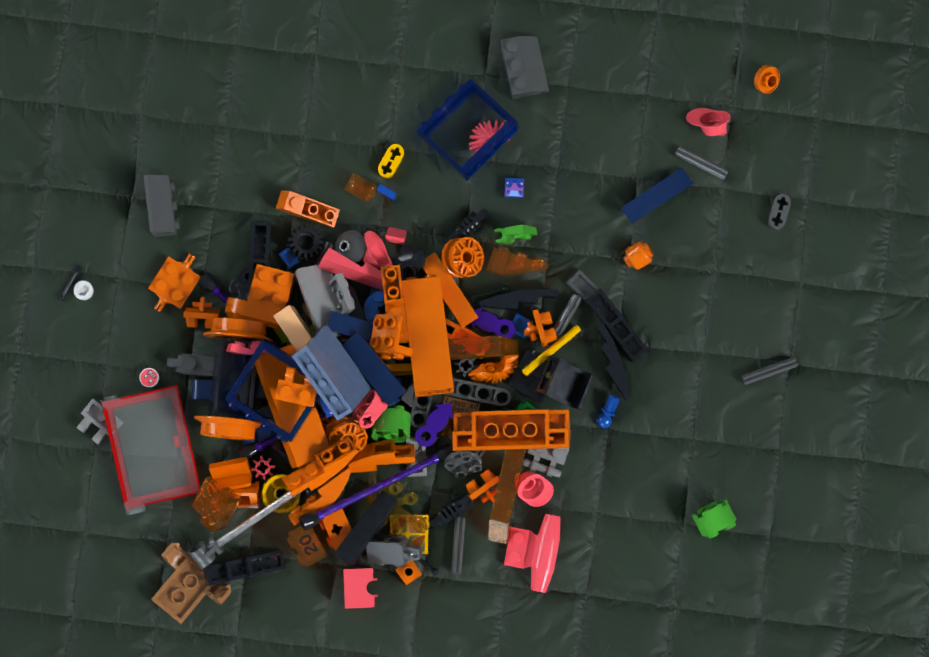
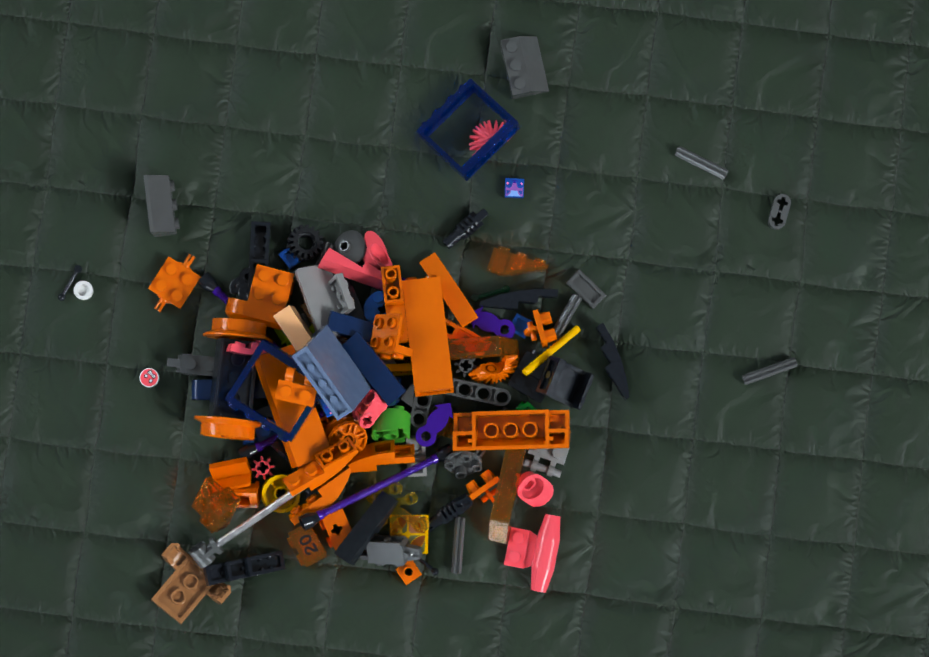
(94, 414): light grey plate -> none
(150, 447): clear door -> none
(200, 312): orange hips -> none
(307, 208): orange slope -> none
(356, 588): coral piece -> none
(361, 188): clear orange bracket -> none
(386, 192): blue tile -> none
(387, 158): yellow beam -> none
(395, 235): coral slope -> none
(410, 260): black plate -> none
(461, 406): clear orange sticker -> none
(462, 257): orange wheel -> none
(520, 232): bright green plate -> none
(604, 419): blue axle -> none
(616, 325): black slope -> none
(638, 255): orange head -> none
(656, 195): dark blue slope -> none
(711, 121): coral piece -> none
(714, 518): bright green brick -> none
(767, 79): orange plate -> none

